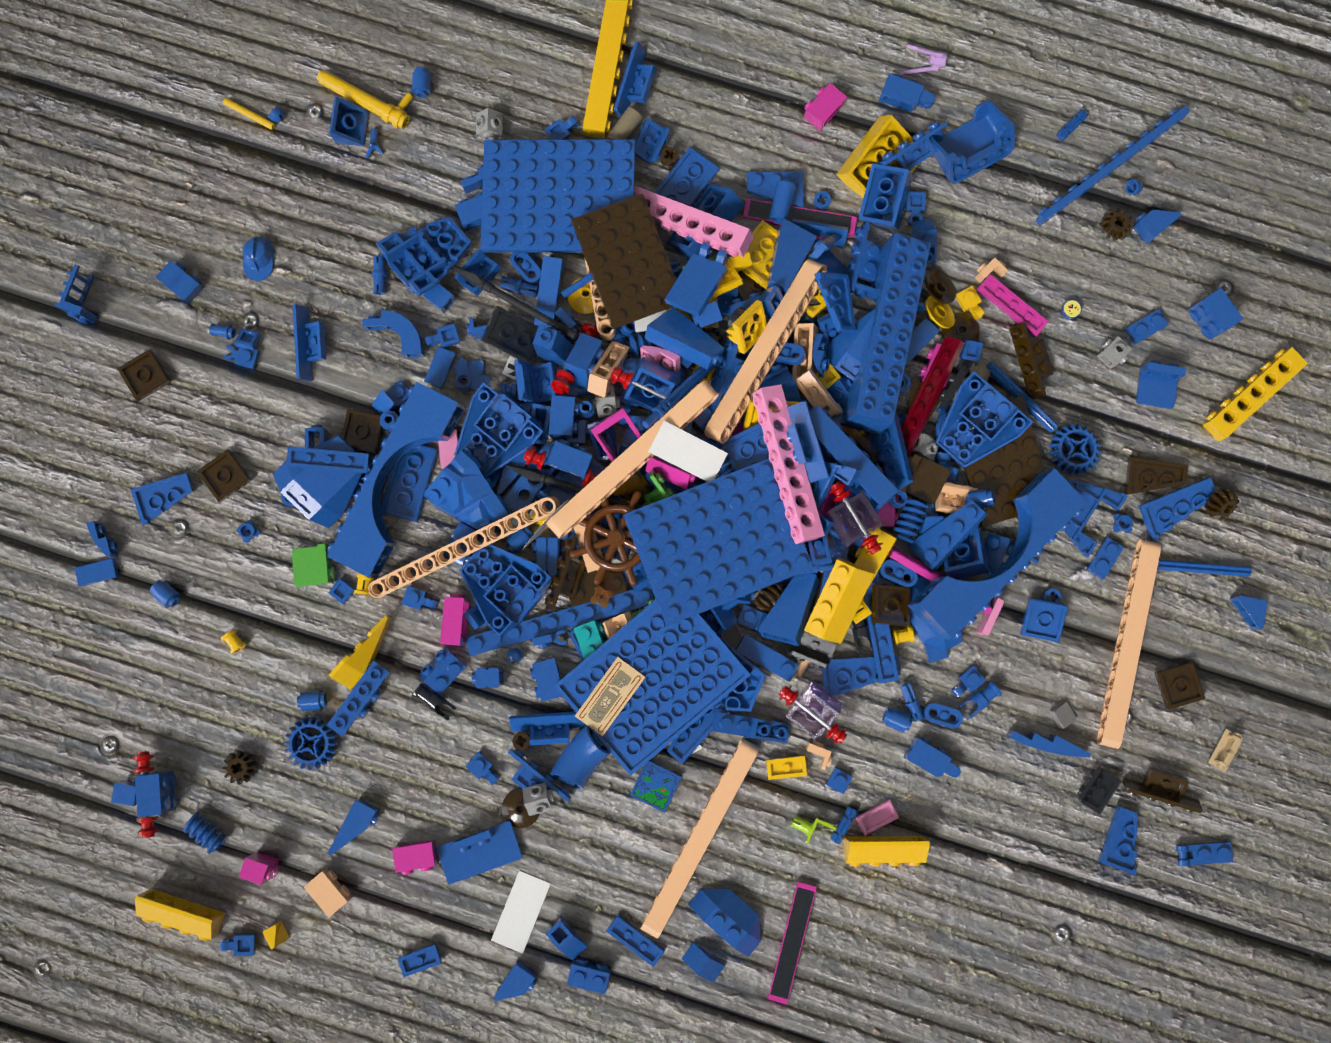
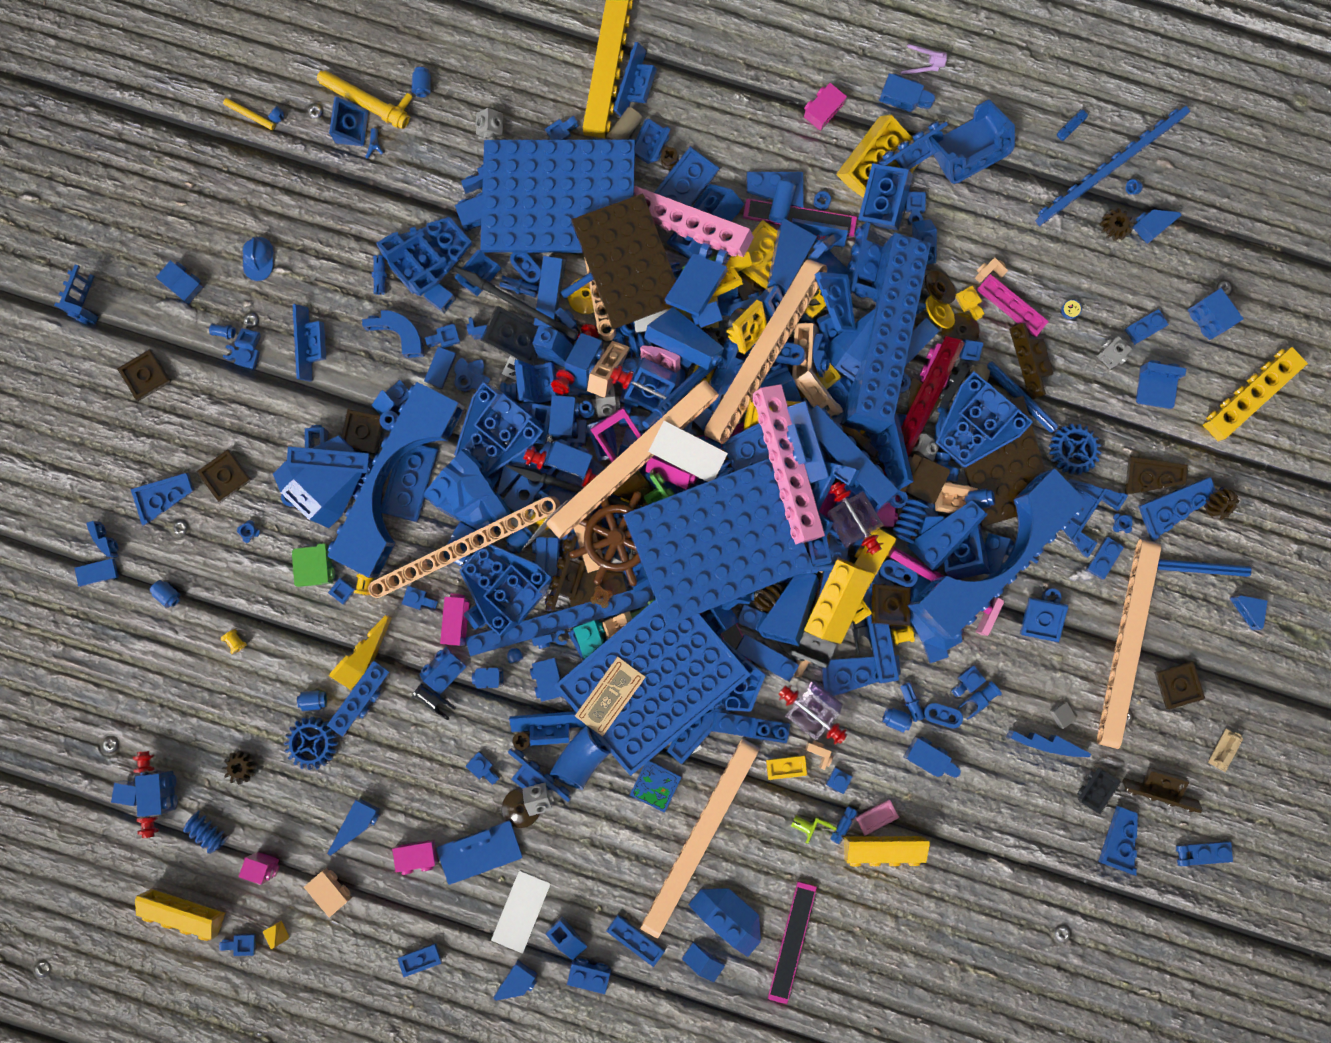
(447, 449): bright pink tile -> none

